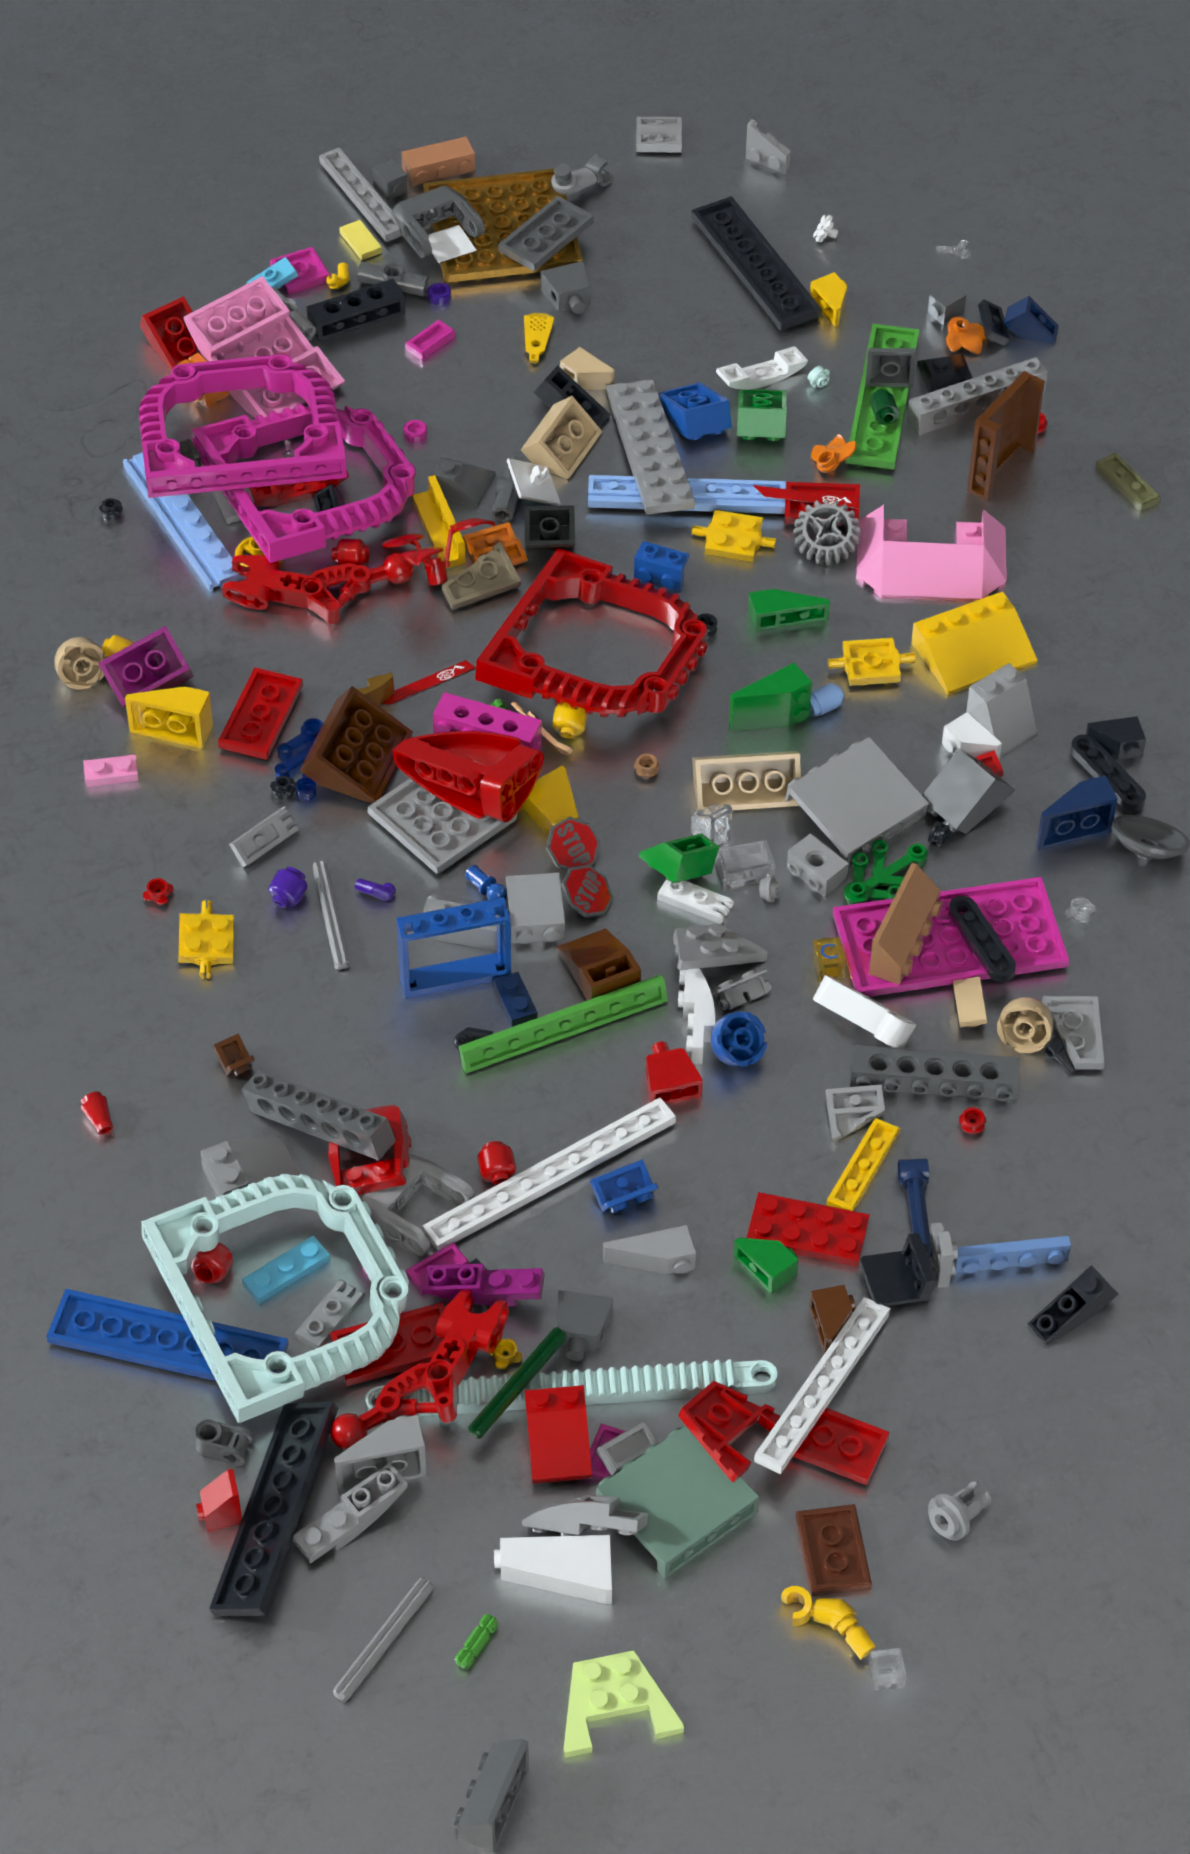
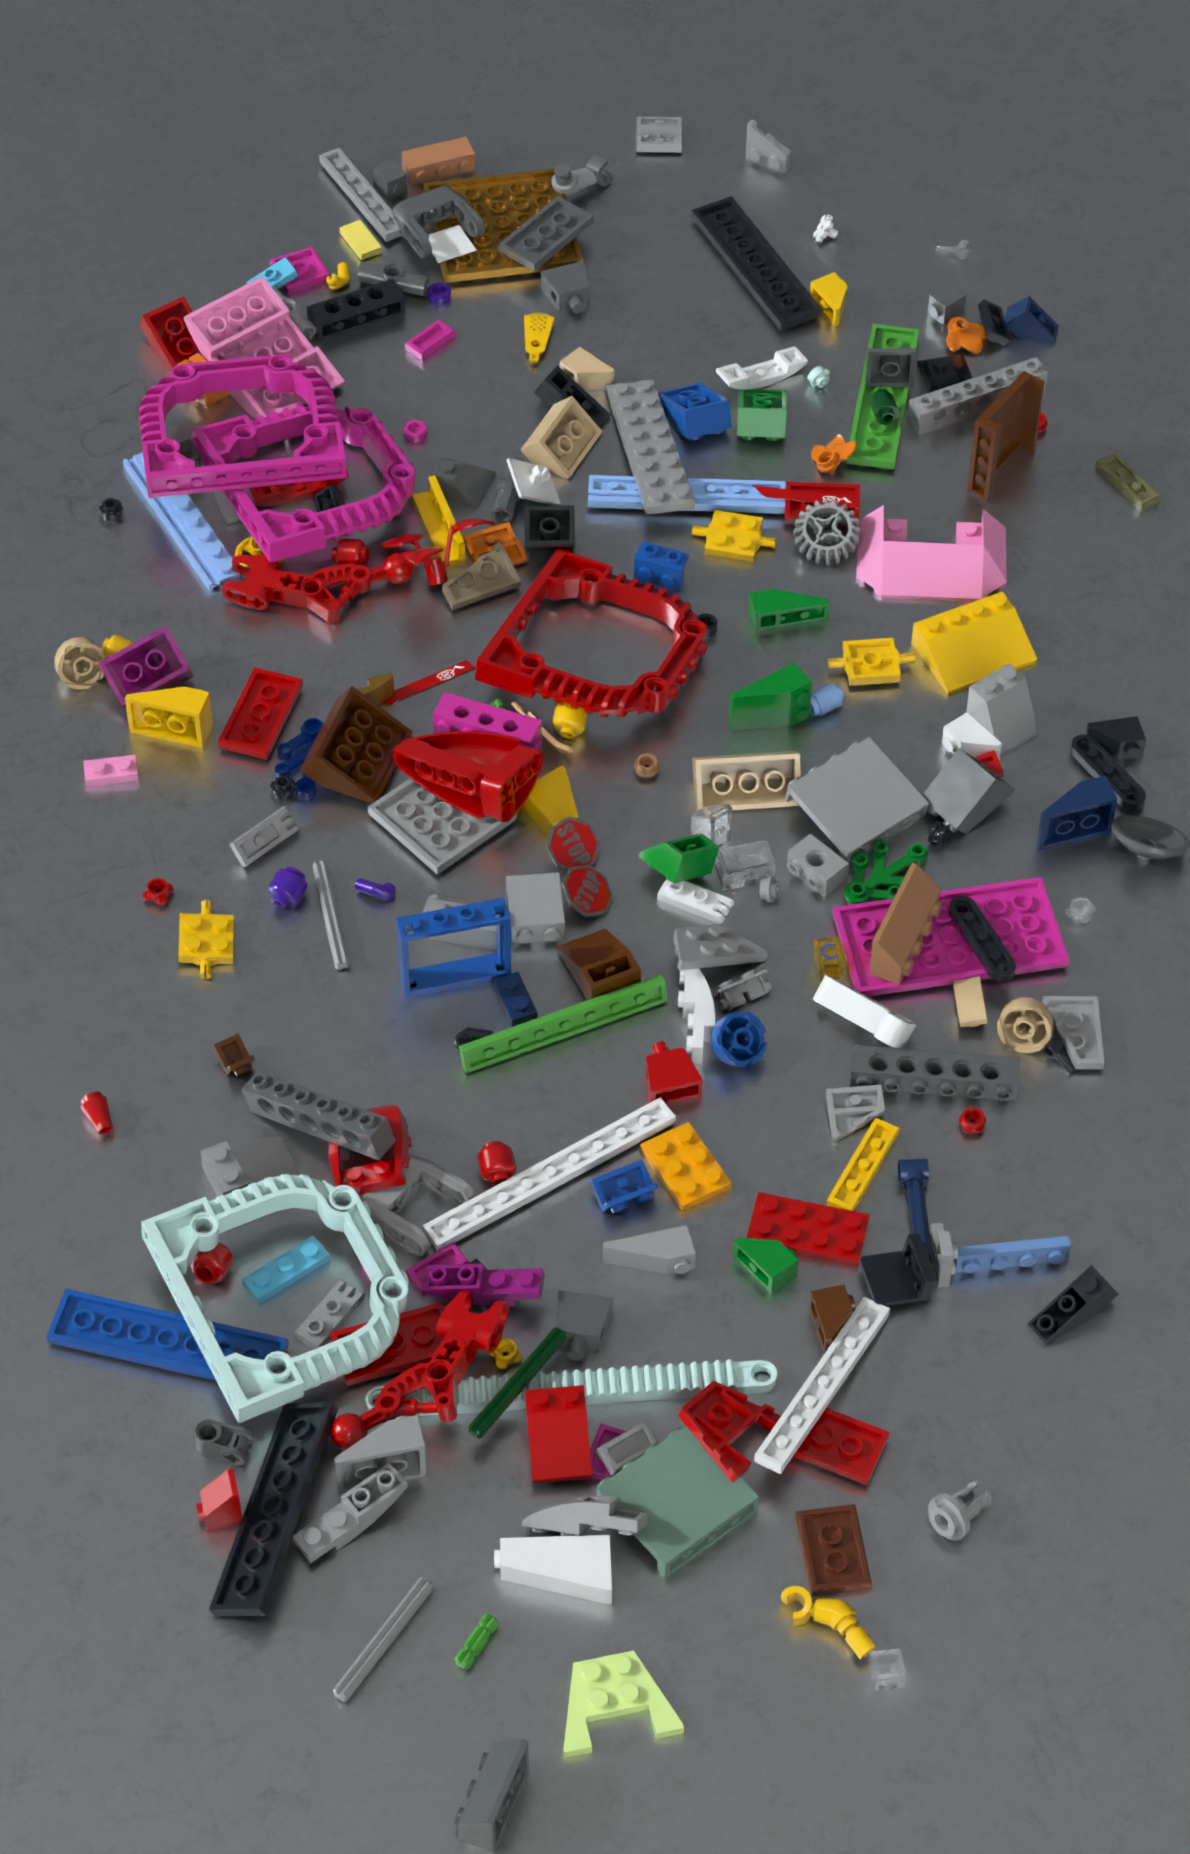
(486, 884): blue pin -> none
(685, 1166): none -> light orange plate

